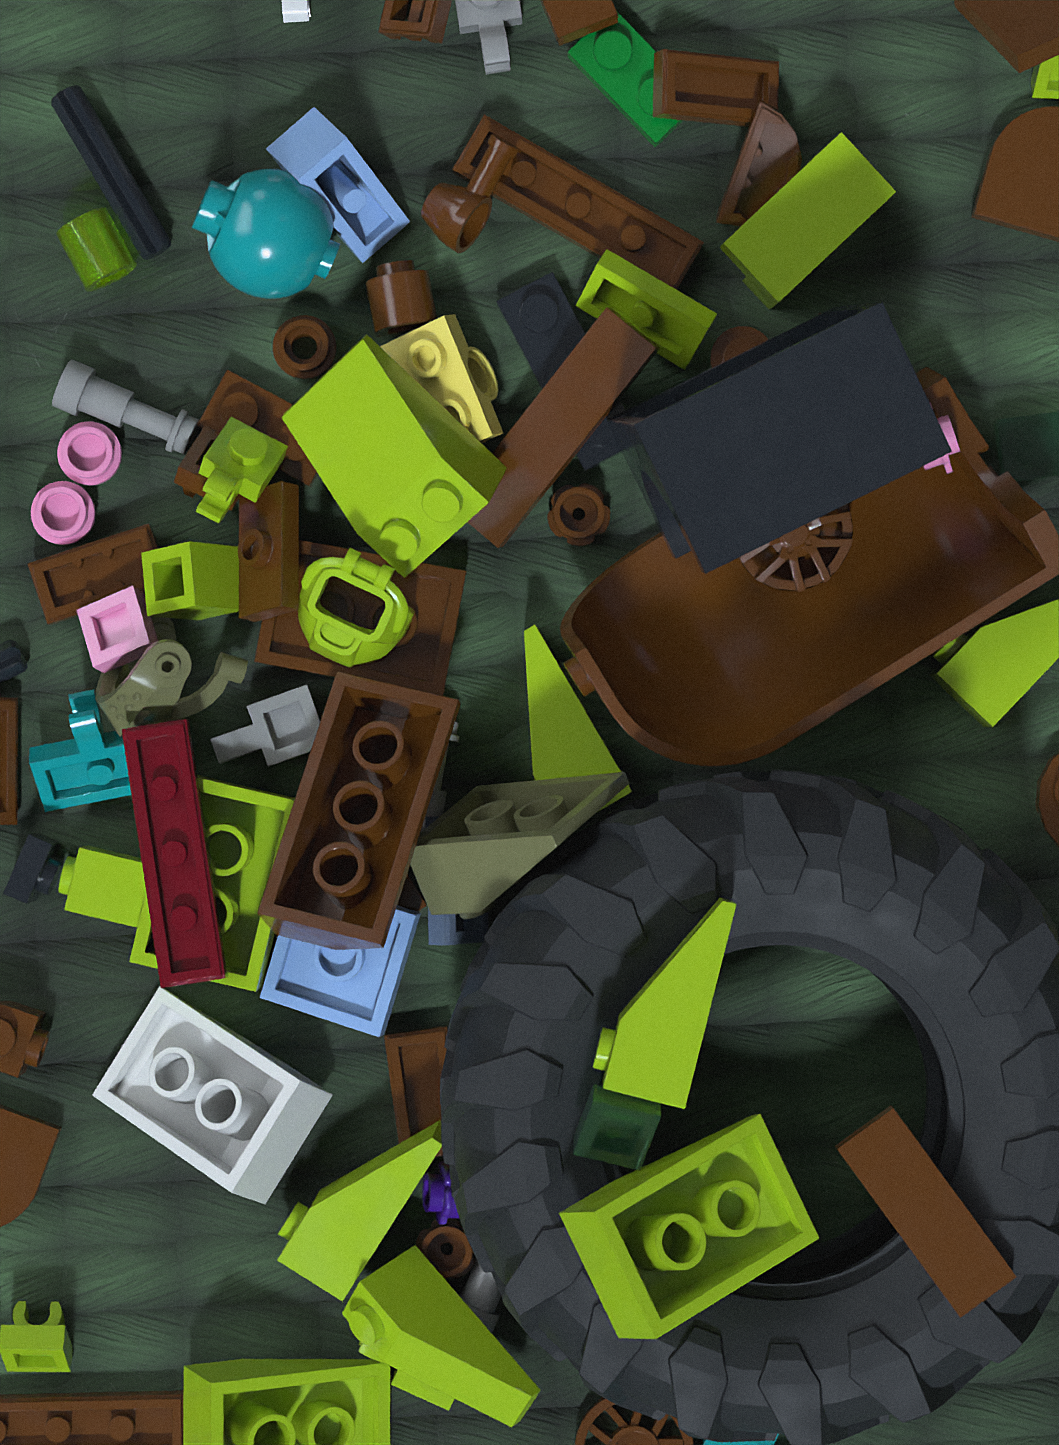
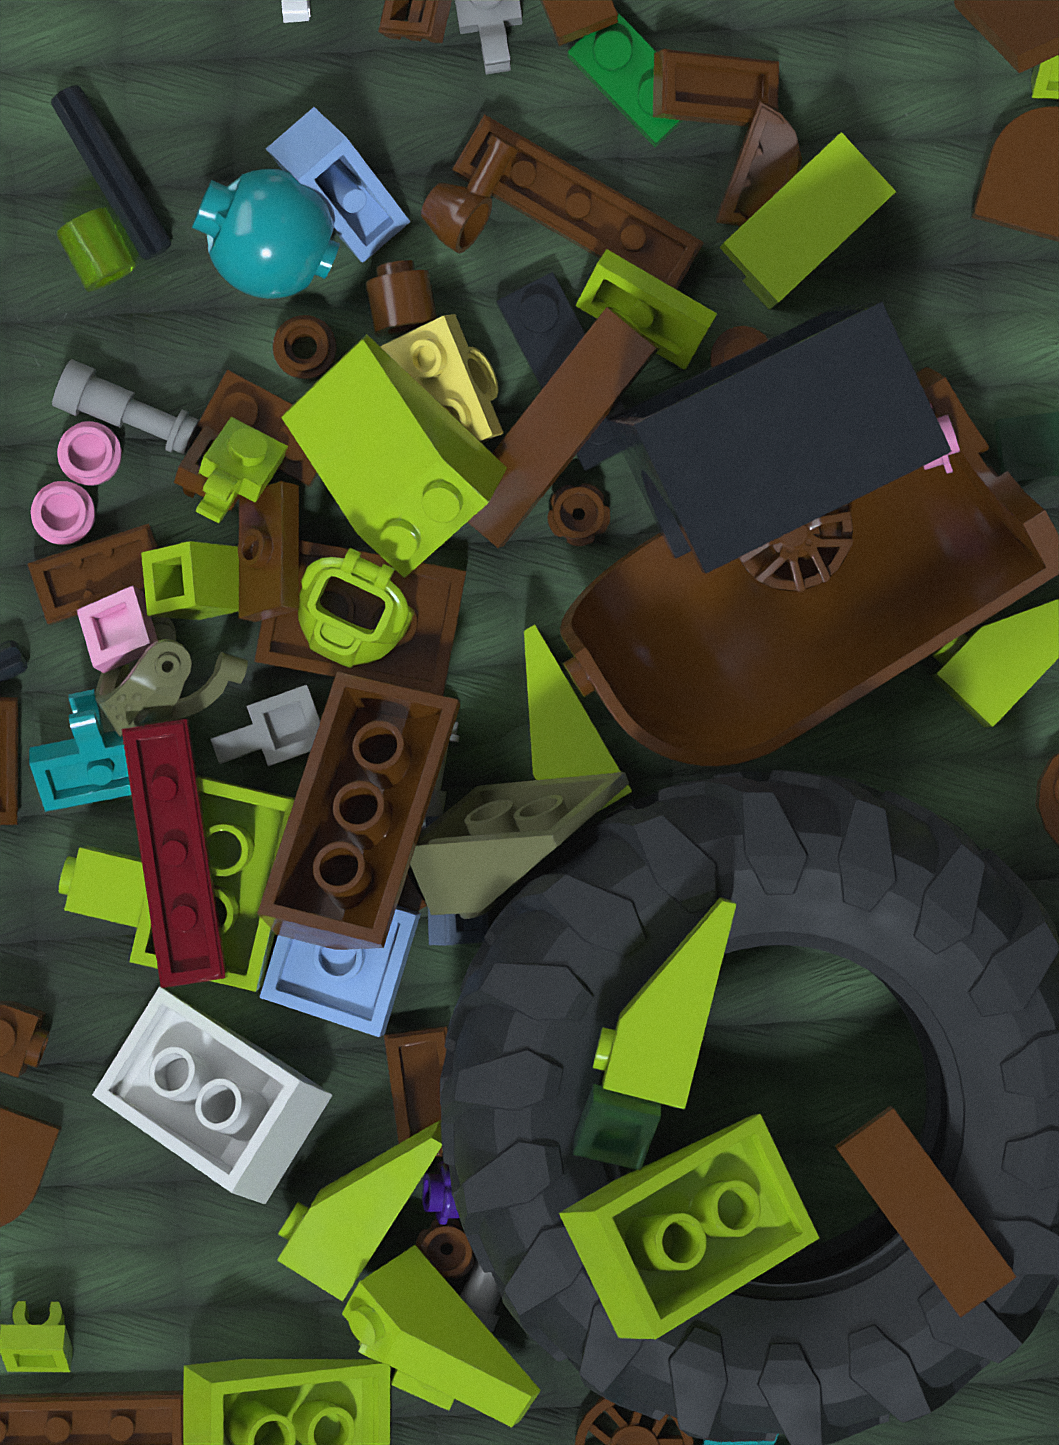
(35, 869): black plate -> none

